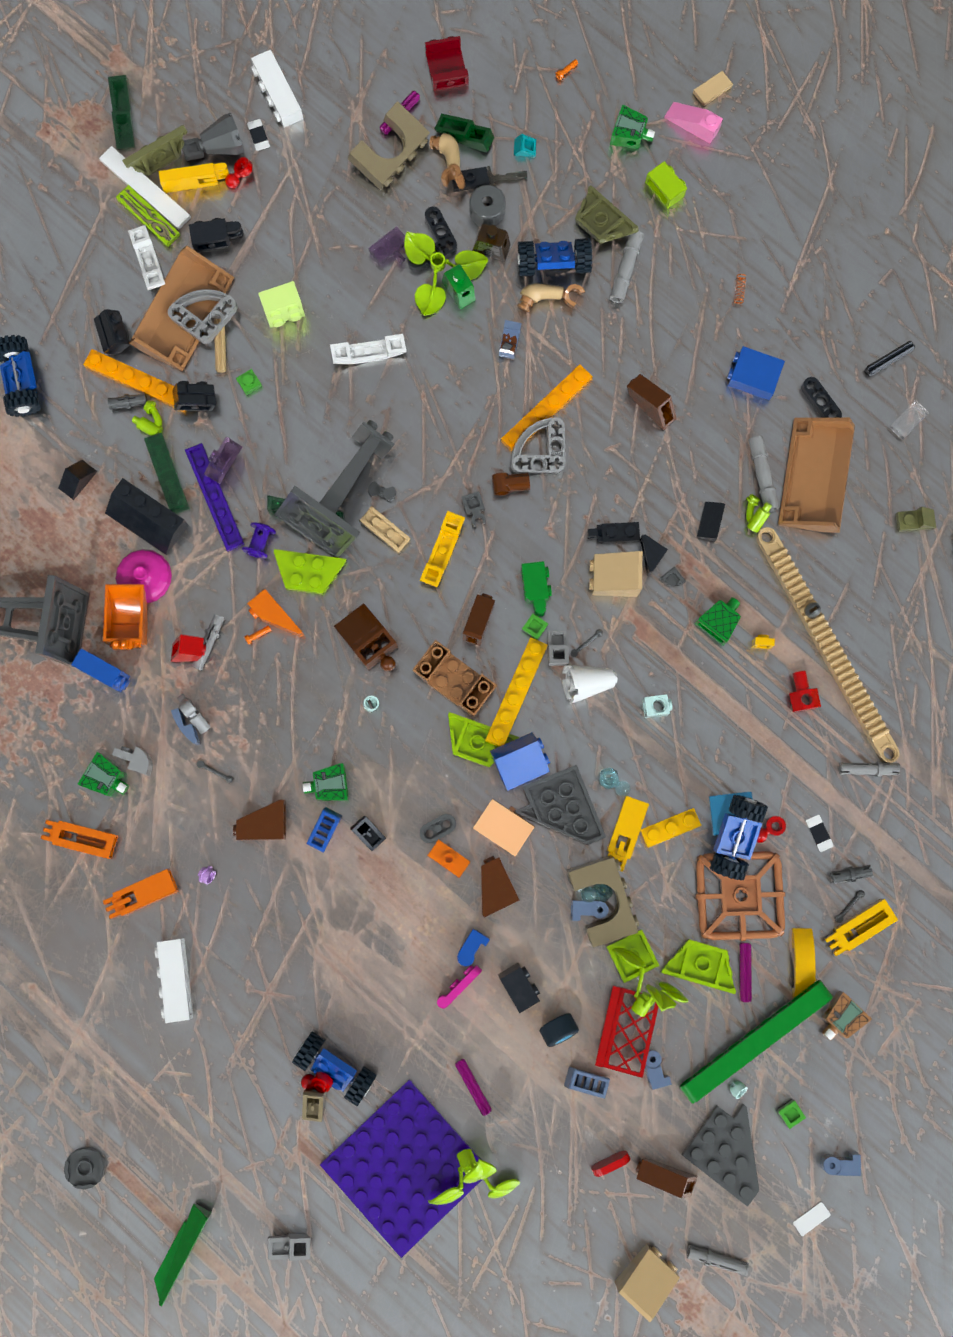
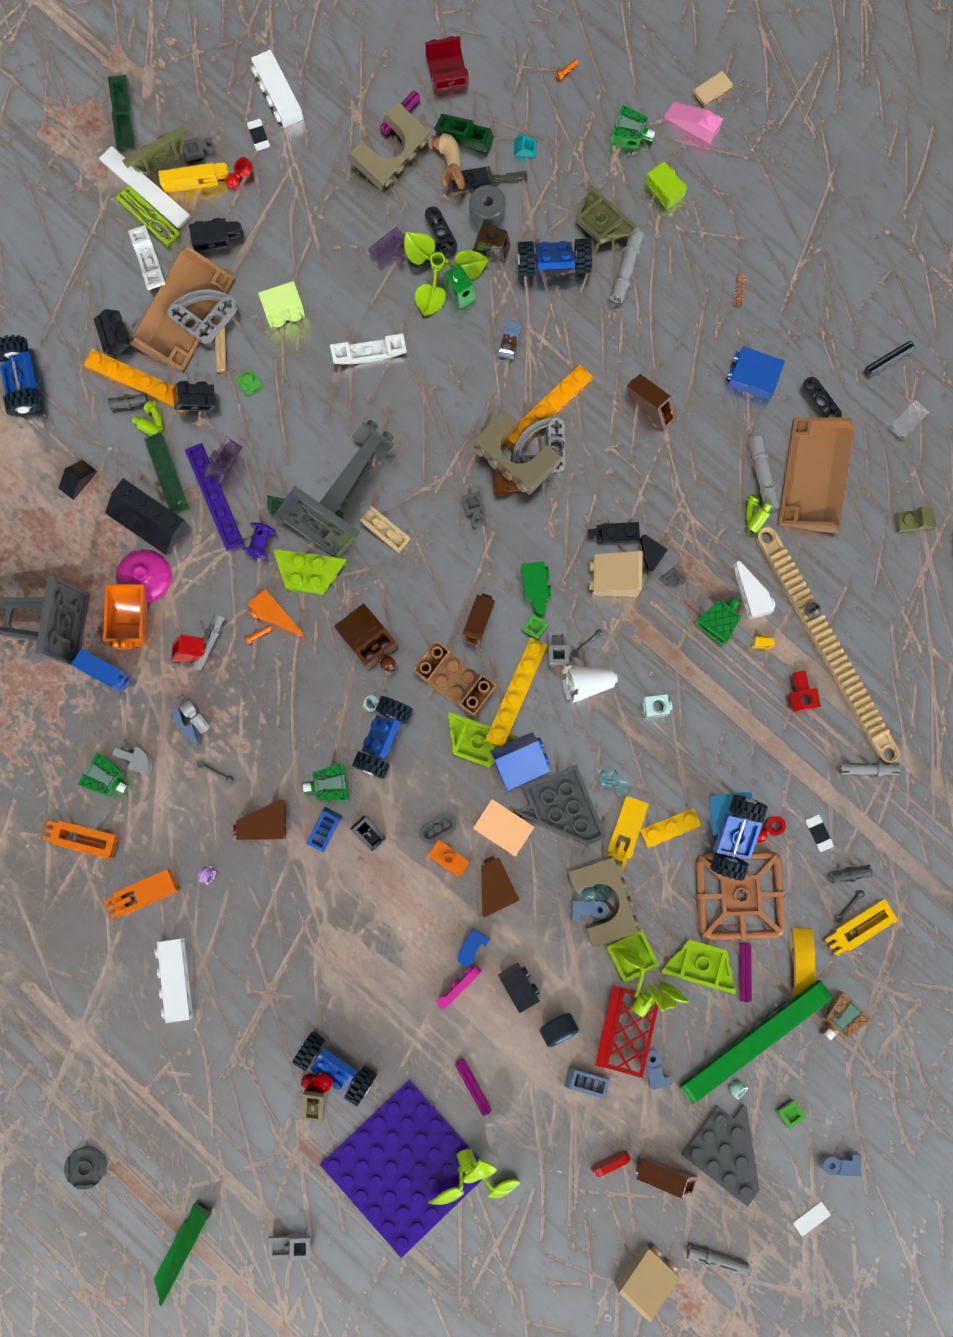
(221, 137): dark grey cone -> none
(375, 490): dark grey piece -> none
(381, 736): none -> plate
(442, 549): yellow slope -> none
(525, 475): none -> dark tan arch
(535, 292): piece -> none
(710, 521): black slope -> none
(754, 595): none -> white slope

